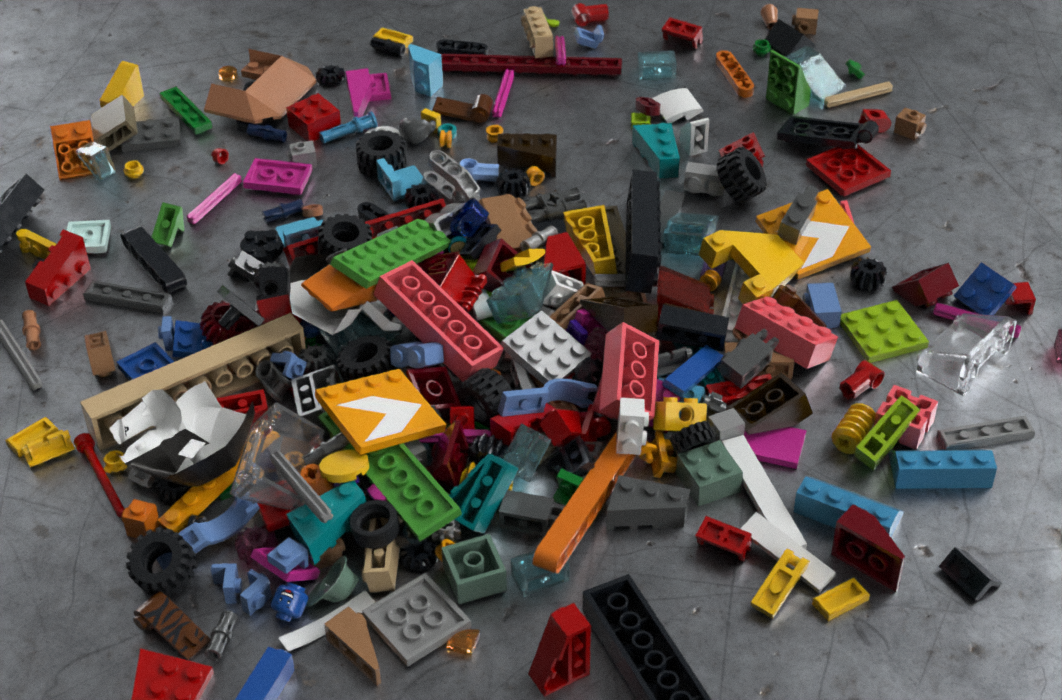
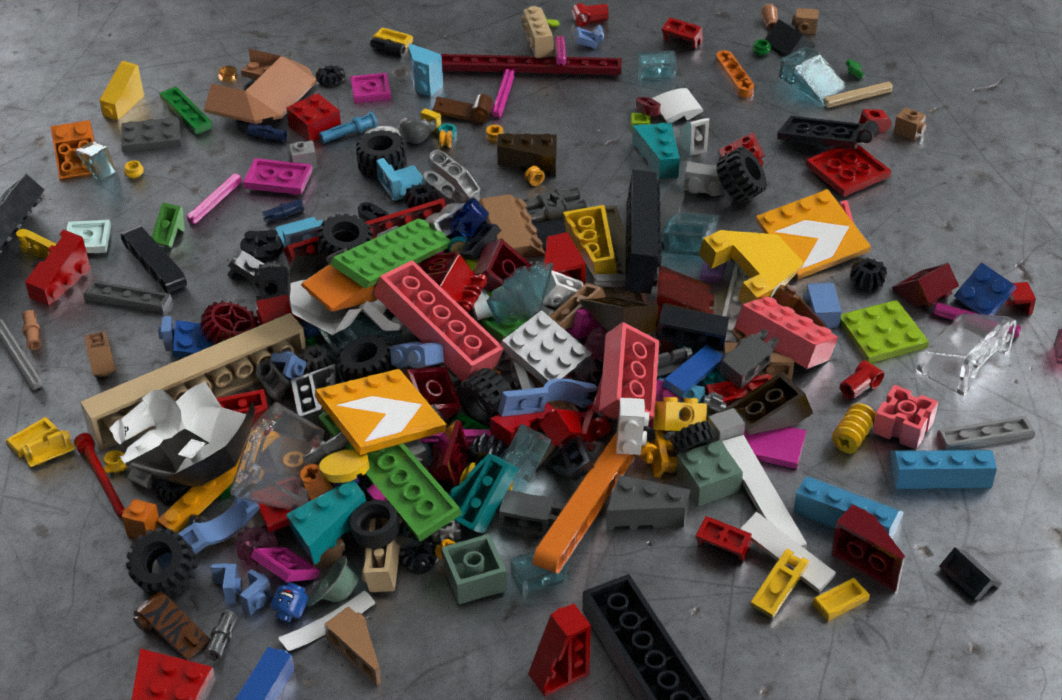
(114, 123): dark tan brick -> none
(144, 361): blue plate -> none
(220, 155): red hinge -> none
(237, 309): black tile -> none
(289, 555): medium blue bracket -> none
(301, 487): light grey axle -> none
(312, 210): nougat tile -> none
(359, 90): dark pink slope -> none
(416, 619): light grey plate -> none
(448, 46): black beam -> none
(463, 414): red bracket -> none
(464, 641): clear orange tile -> none
(481, 171): light blue piece -> none
(513, 183): black gear -> none
(522, 259): yellow slope -> none
(538, 238): light grey pin -> none
(567, 486): green bracket -> none
(577, 331): dark purple tile -> none
(712, 278): light orange bush -> none
(787, 84): bright green slope -> none
(798, 215): dark grey hinge -> none
(886, 432): lime slope -> none

